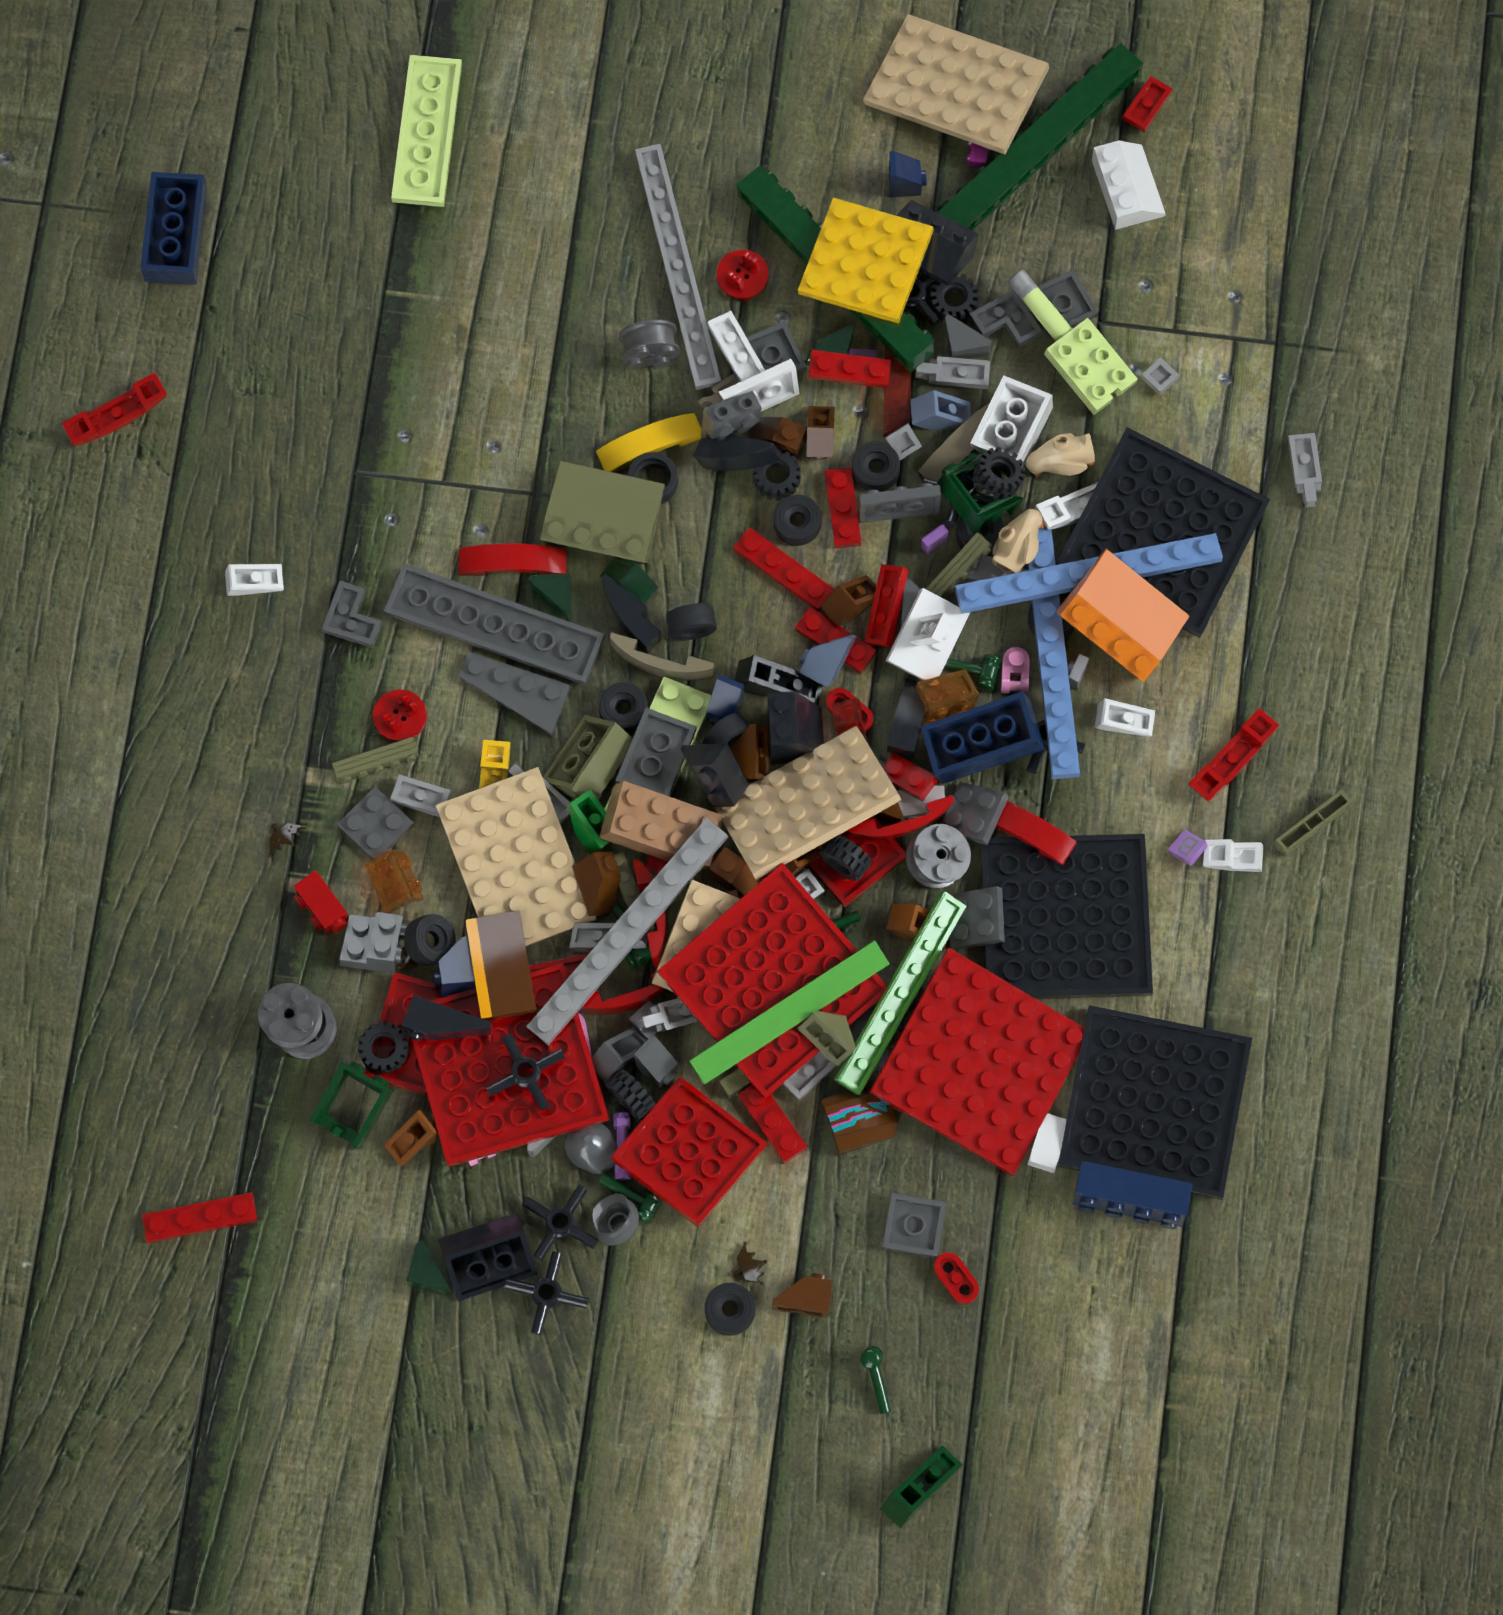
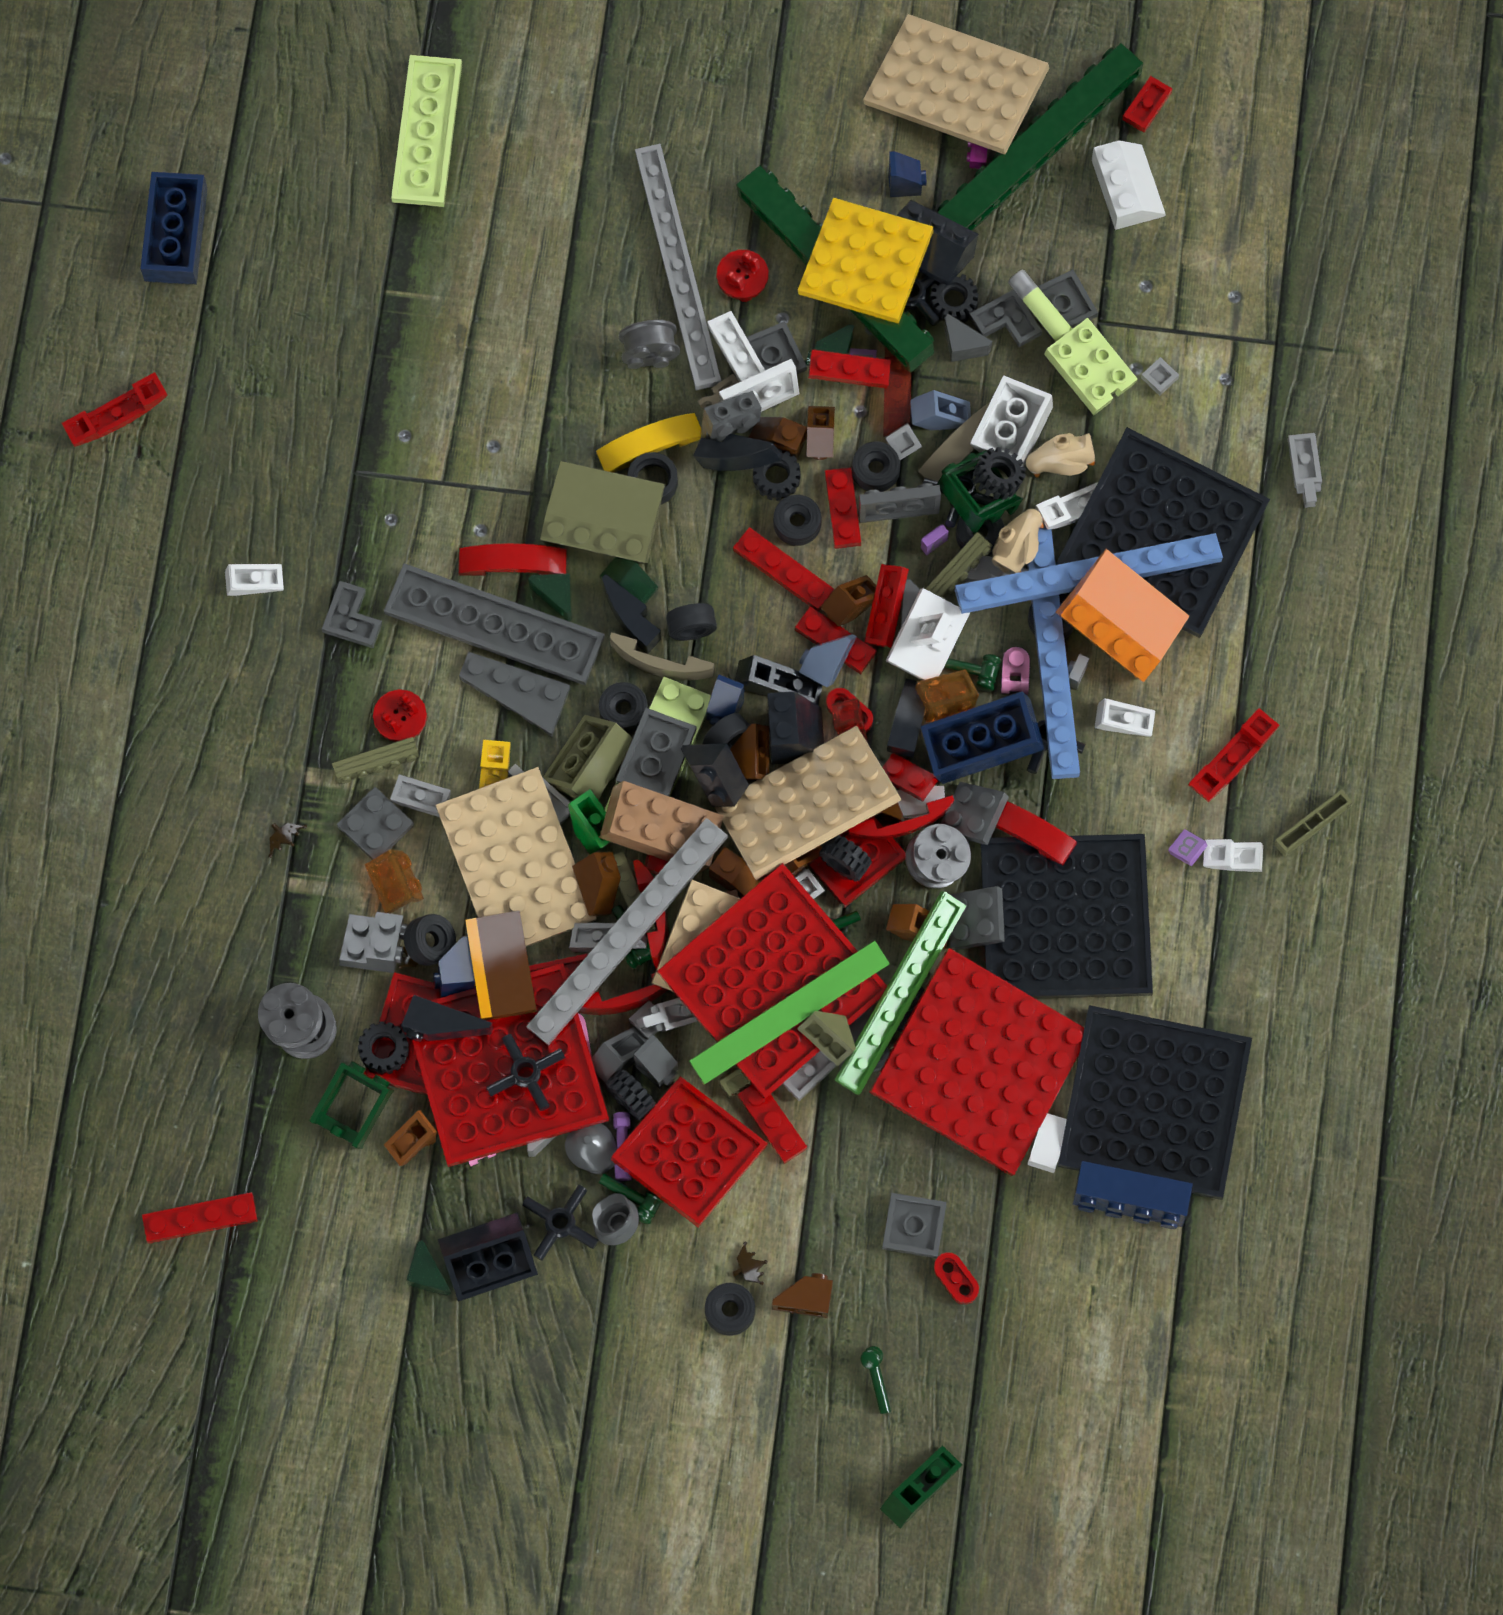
(322, 904): red brick -> none
(542, 1304): black bar -> none
(859, 1120): reddish brown slope -> none
(955, 372): light grey hinge -> none

